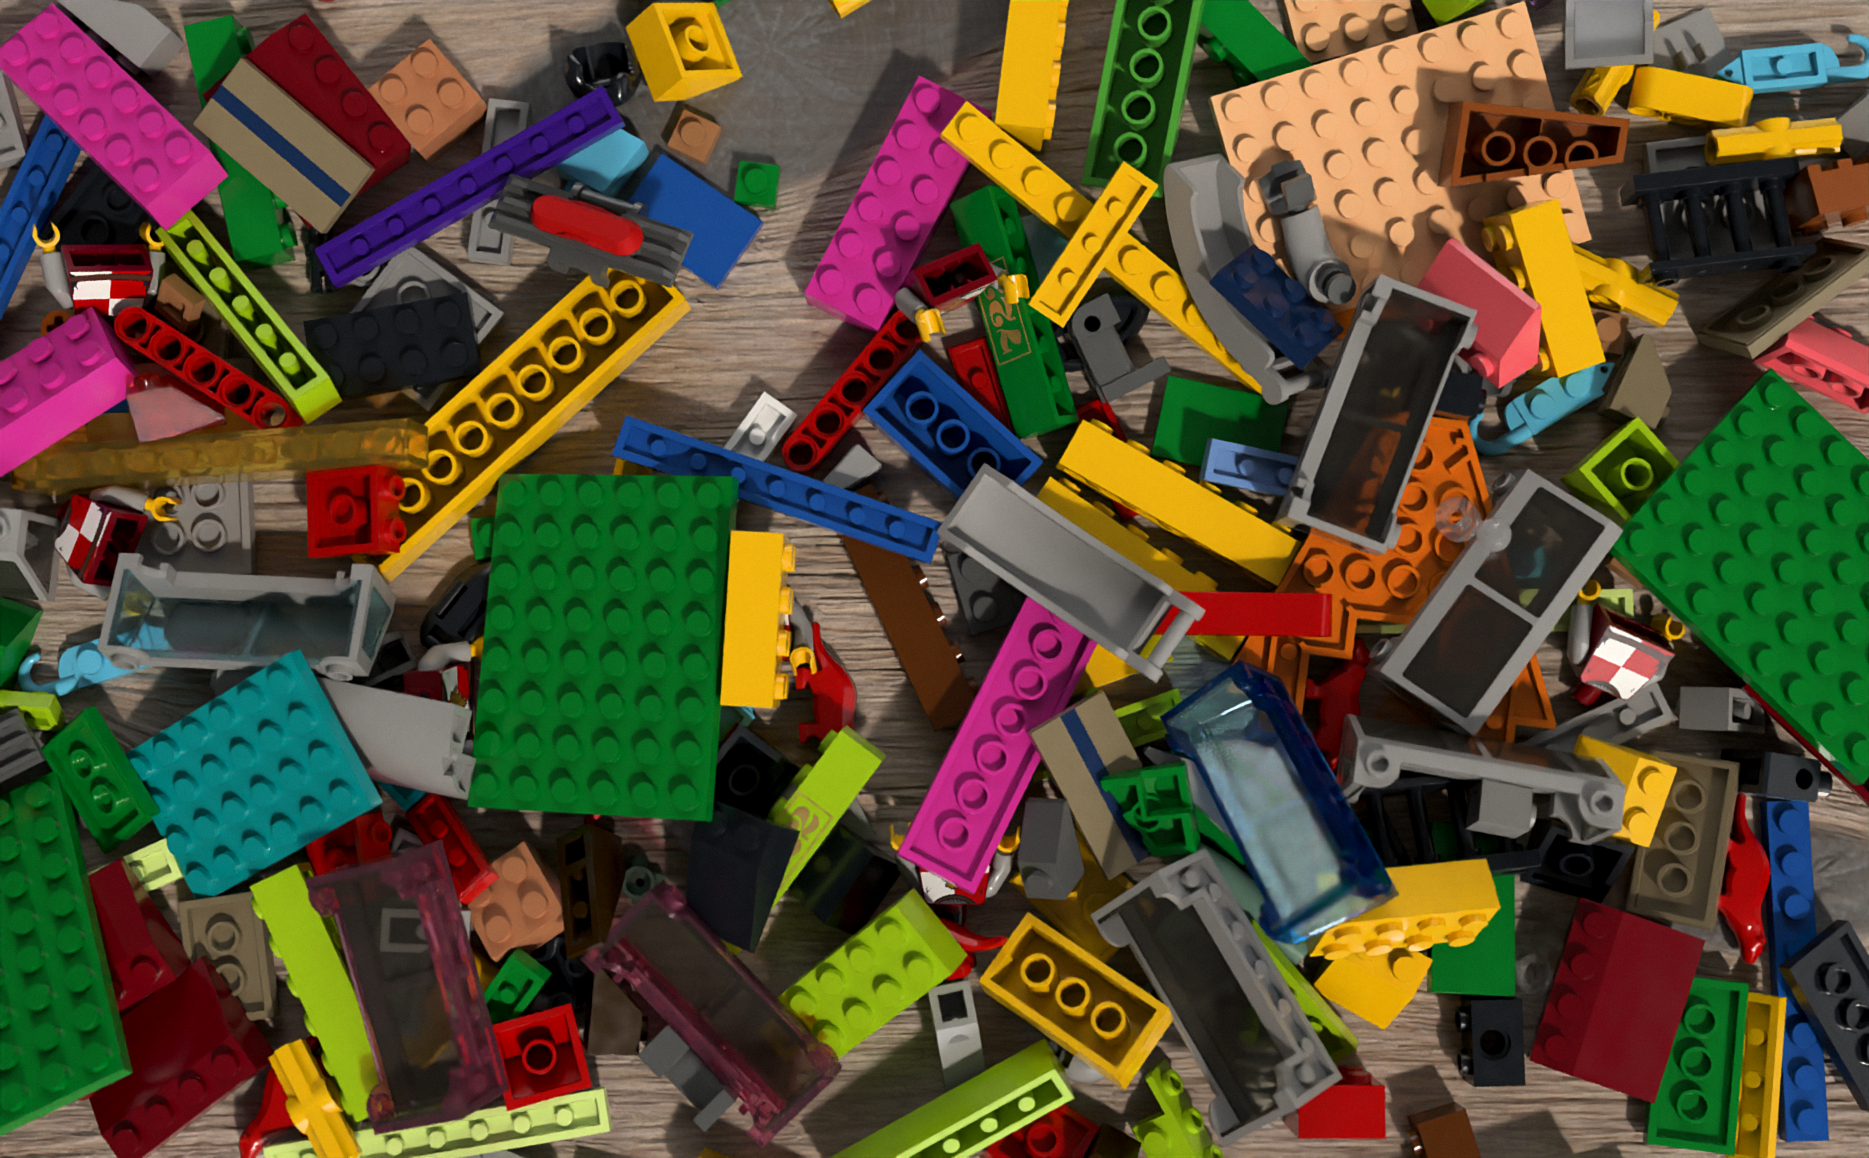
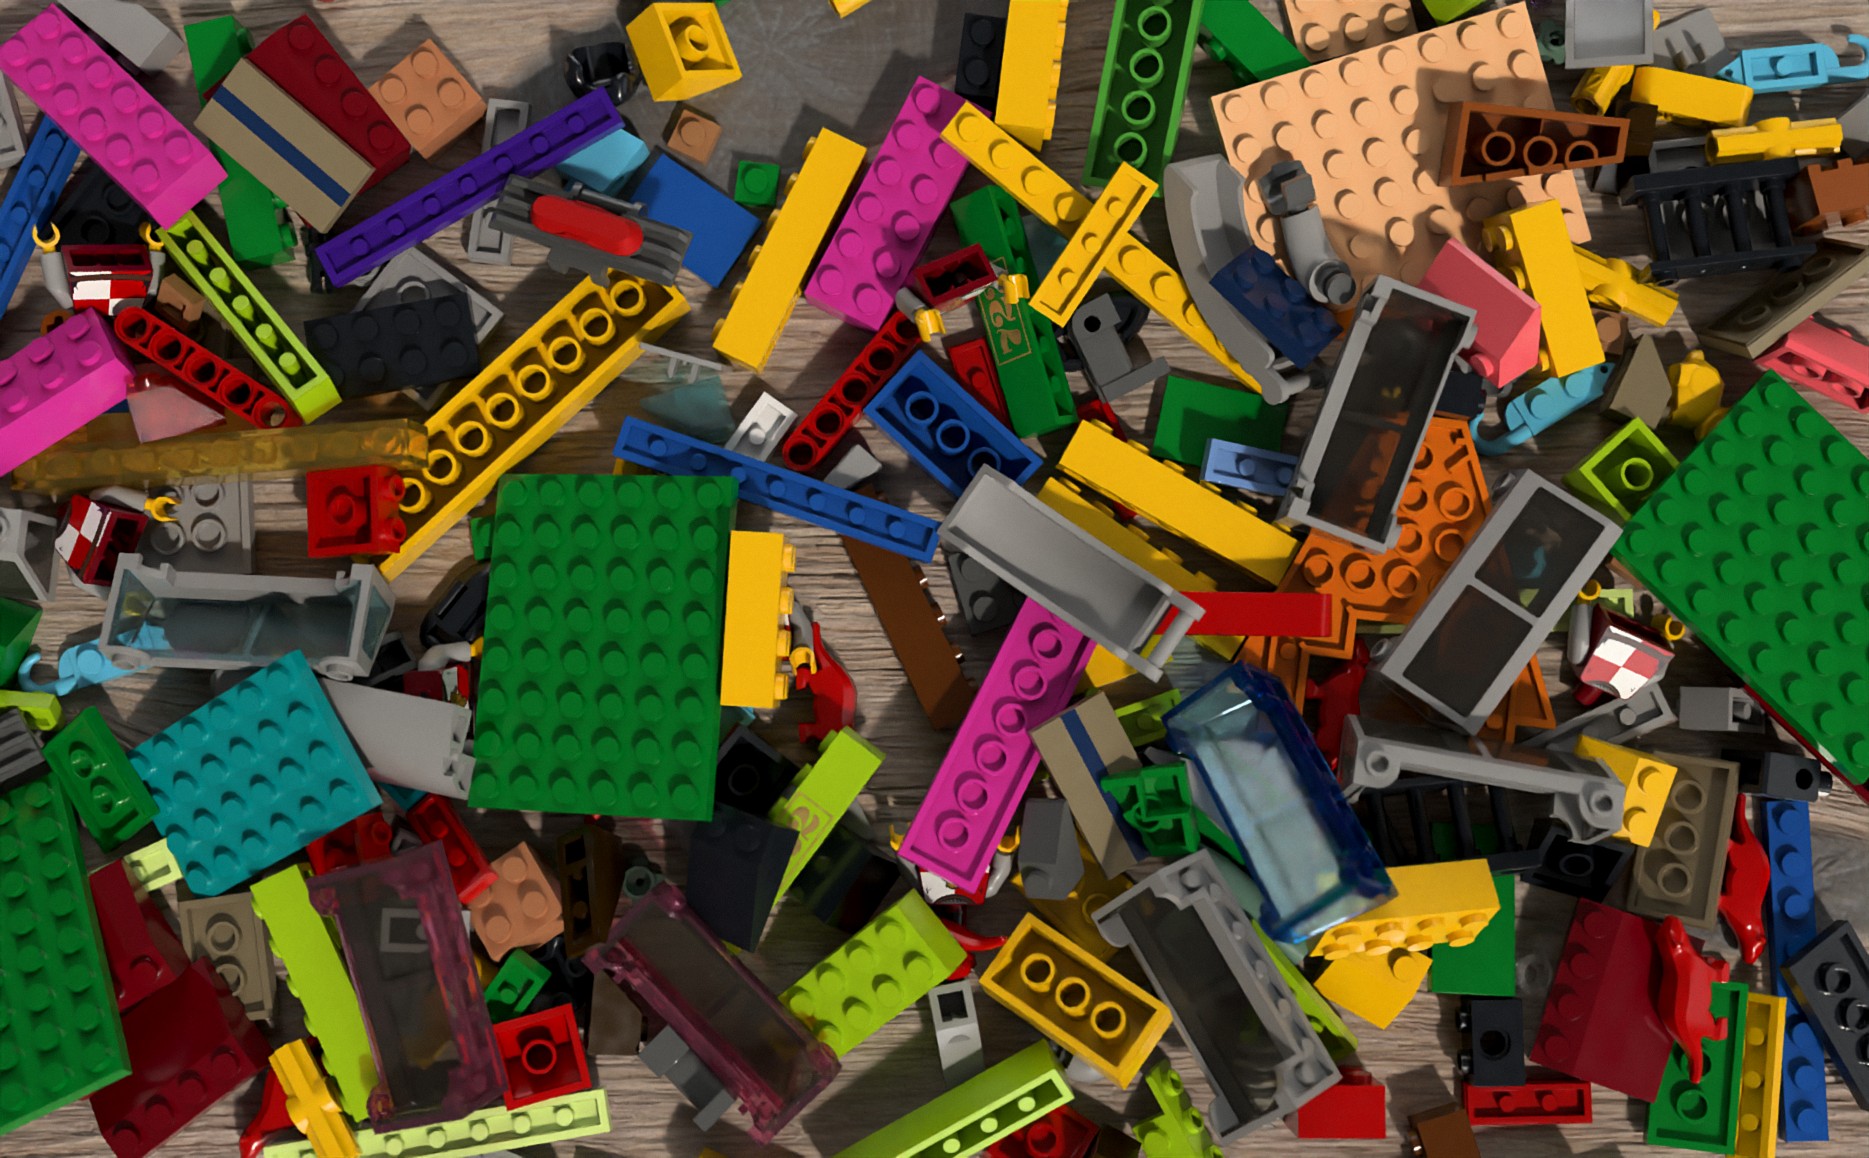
(687, 358): none -> light grey piece
(695, 410): none -> clear light blue slope
(790, 250): none -> yellow brick
(980, 59): none -> black brick
(1491, 534): clear plate -> none
(1500, 809): light grey brick -> none
(1536, 1103): none -> red tile
(1549, 52): none -> sand green plate
(1612, 177): none -> dark brown slope
(1687, 993): none -> red animal
(1695, 394): none -> yellow animal

